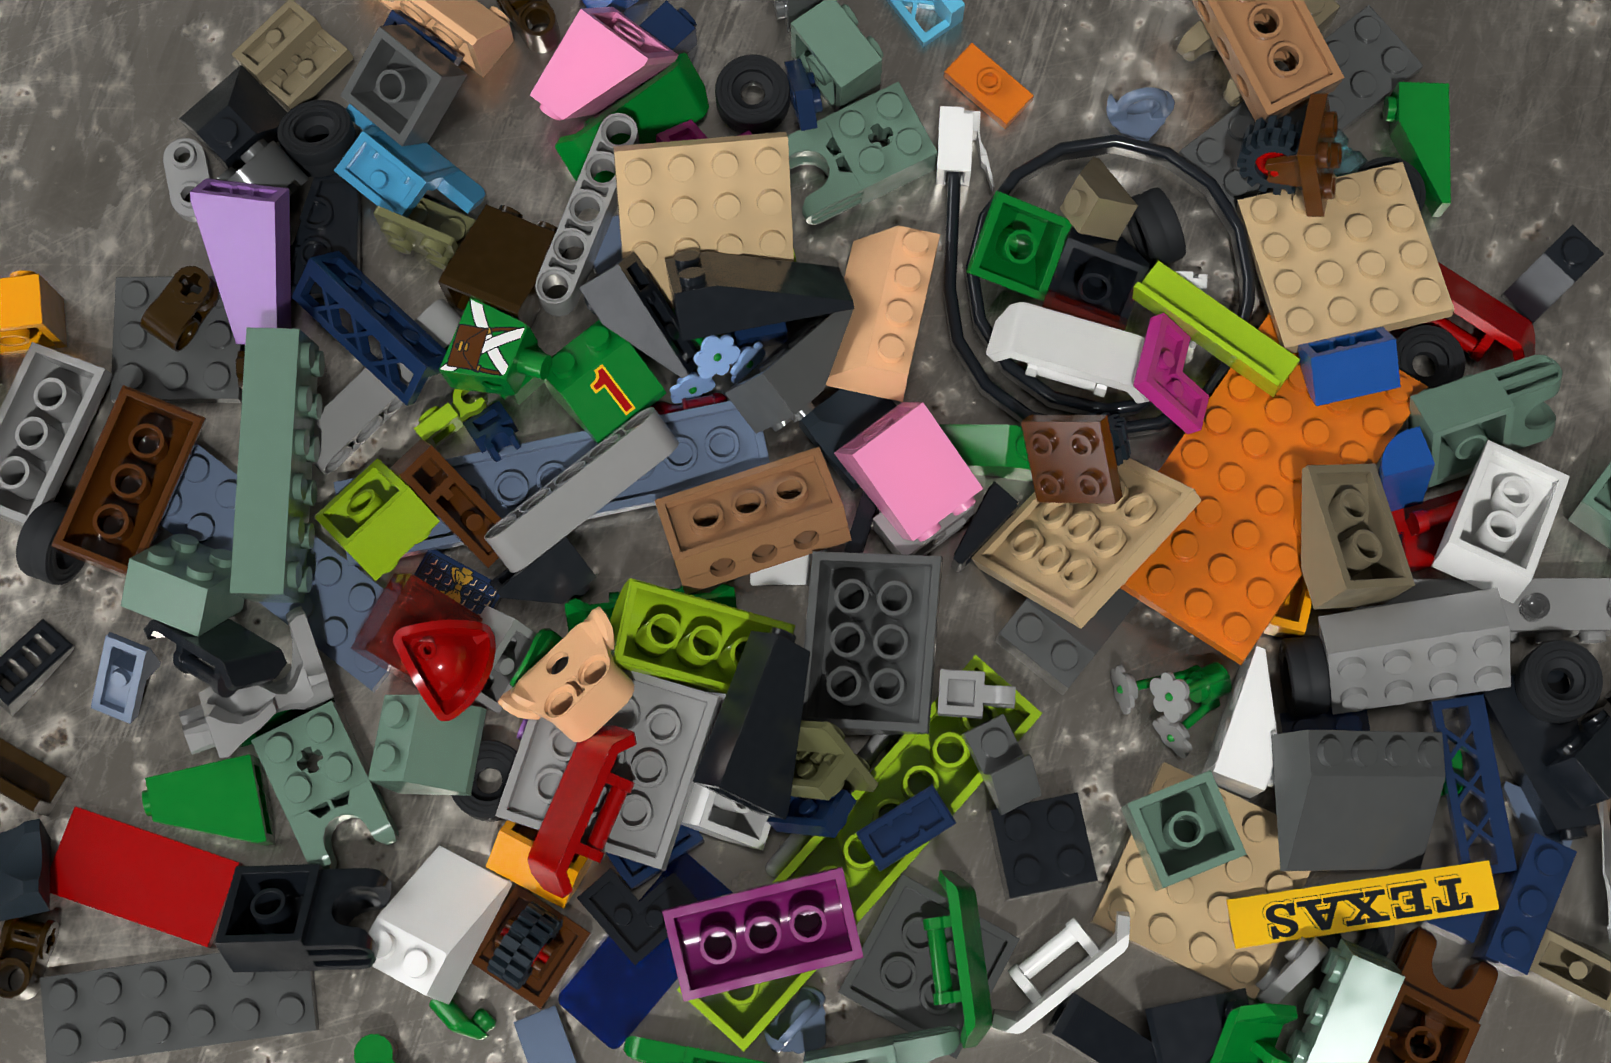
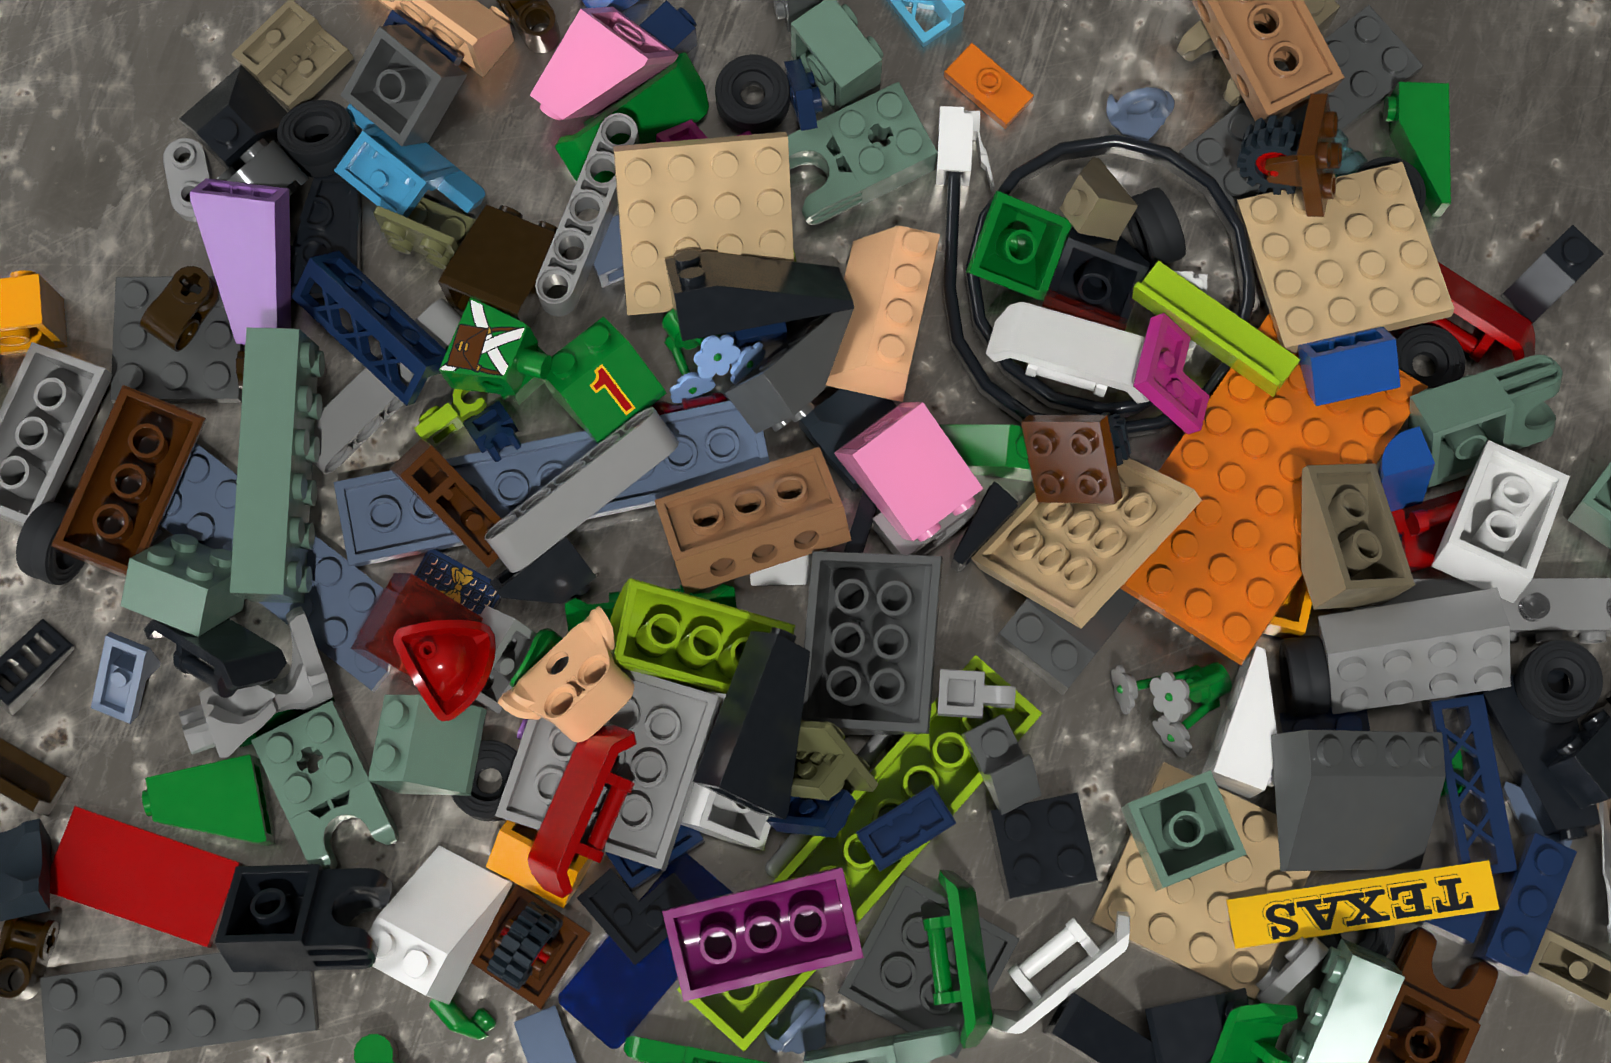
(377, 519): lime slope -> none
(636, 311): slope -> none

